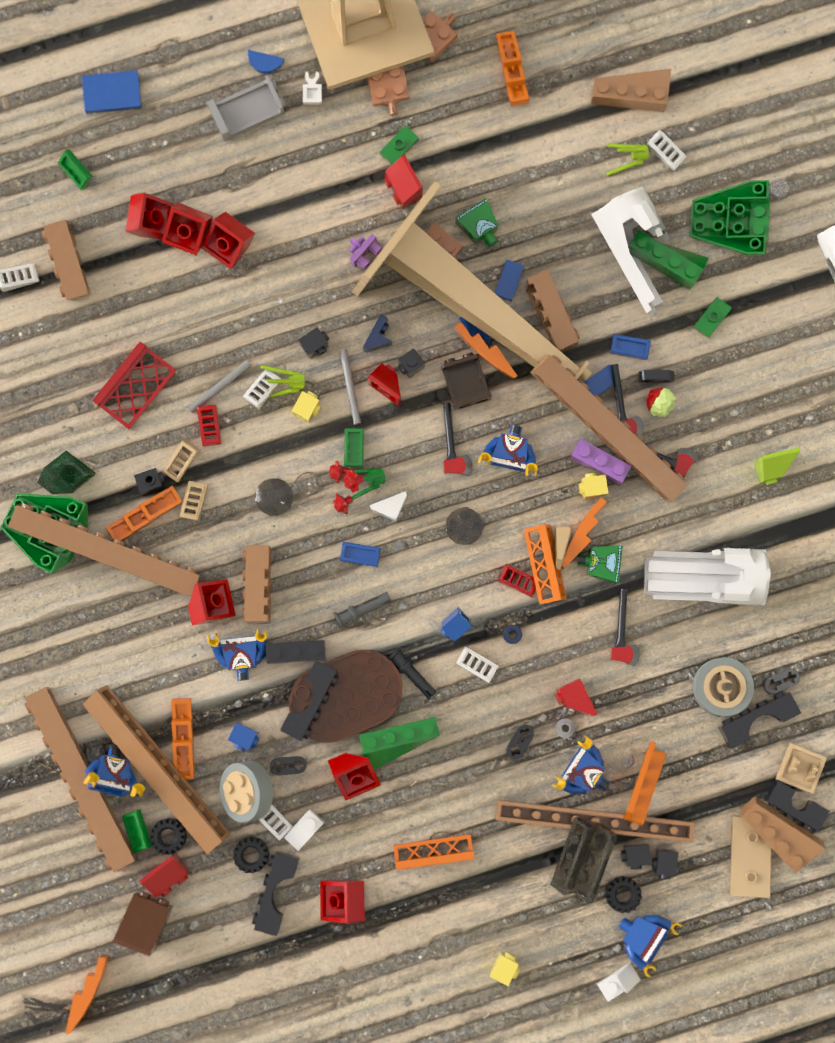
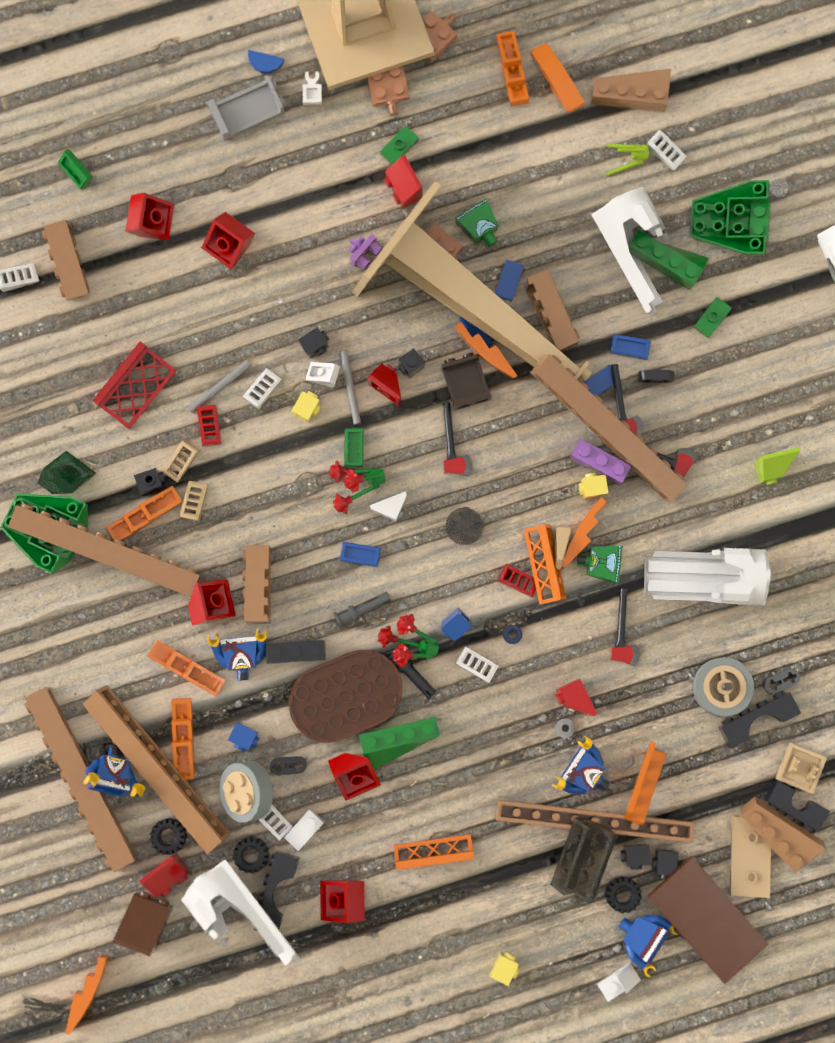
(111, 92): blue tile -> none
(136, 831): green plate -> none
(186, 228): red slope -> none
(186, 668): none -> orange slope
(223, 888): none -> white piece
(274, 497): clear smoke dish -> none
(295, 381): lime plant -> none
(298, 724): black arch -> none
(323, 373): none -> white slope
(375, 340): dark blue slope -> none
(428, 648): none -> red plant
(510, 452): torso -> none
(523, 745): black beam -> none
(557, 77): none -> orange slope
(660, 402): yellowish green piece -> none
(707, 919): none -> reddish brown tile

